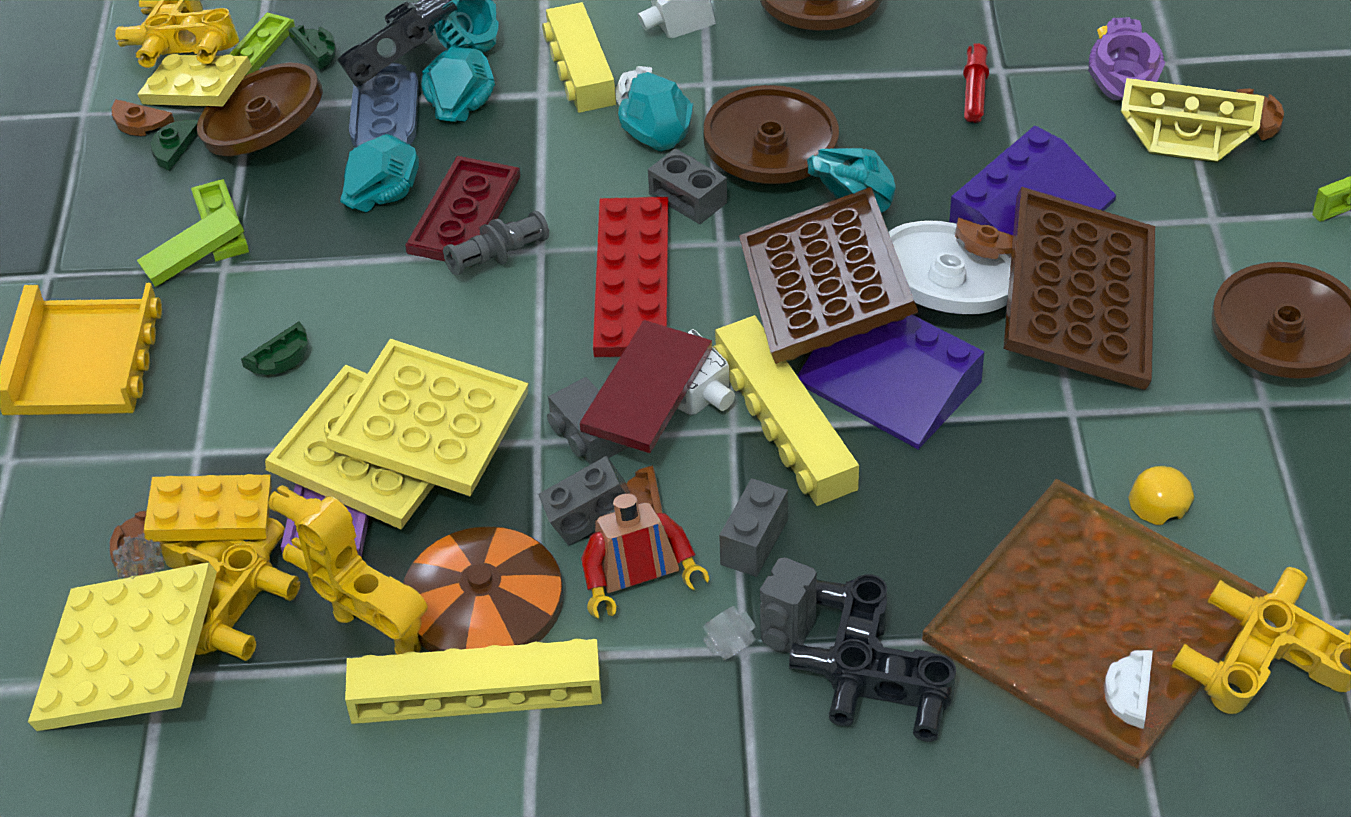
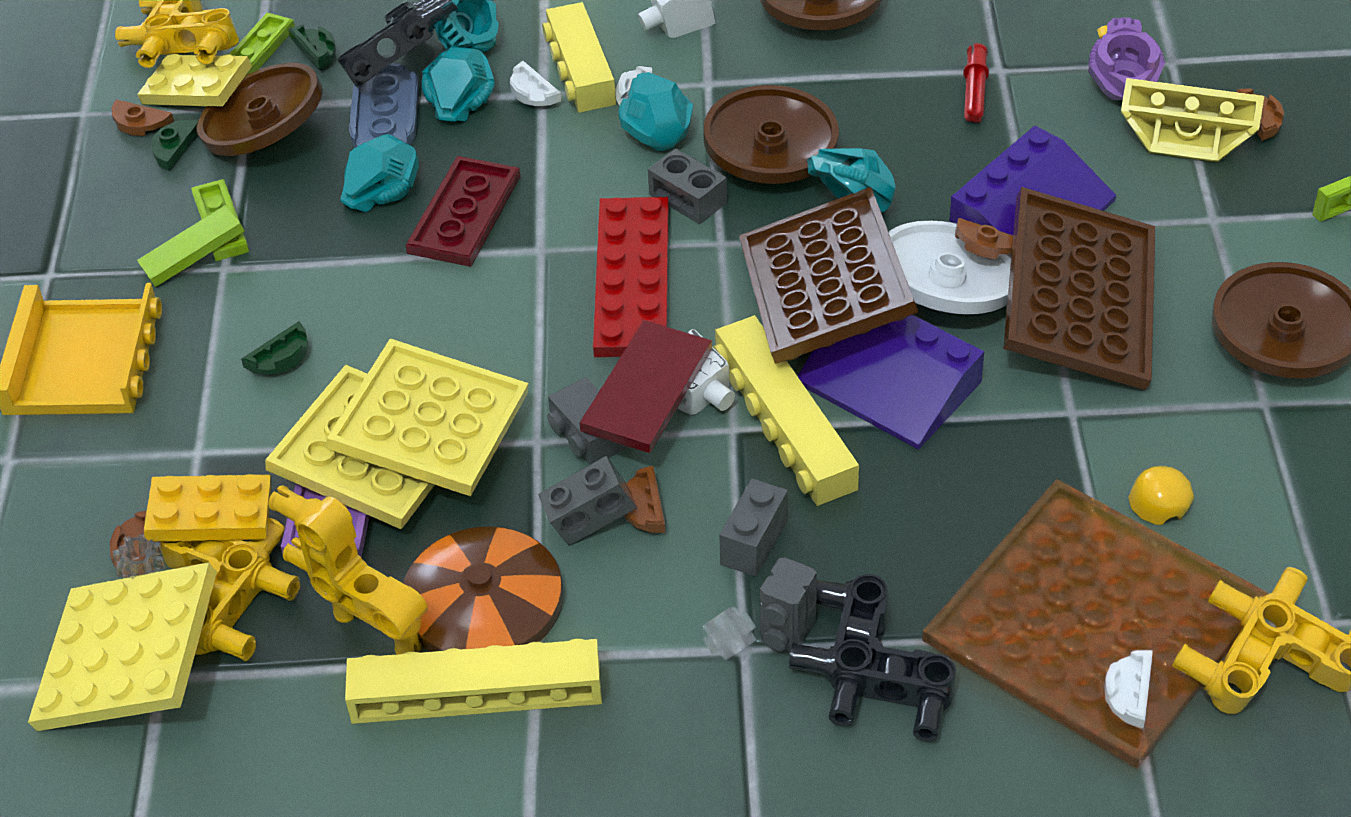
(495, 242): dark grey piece -> none
(531, 87): none -> white plate
(632, 549): torso -> none

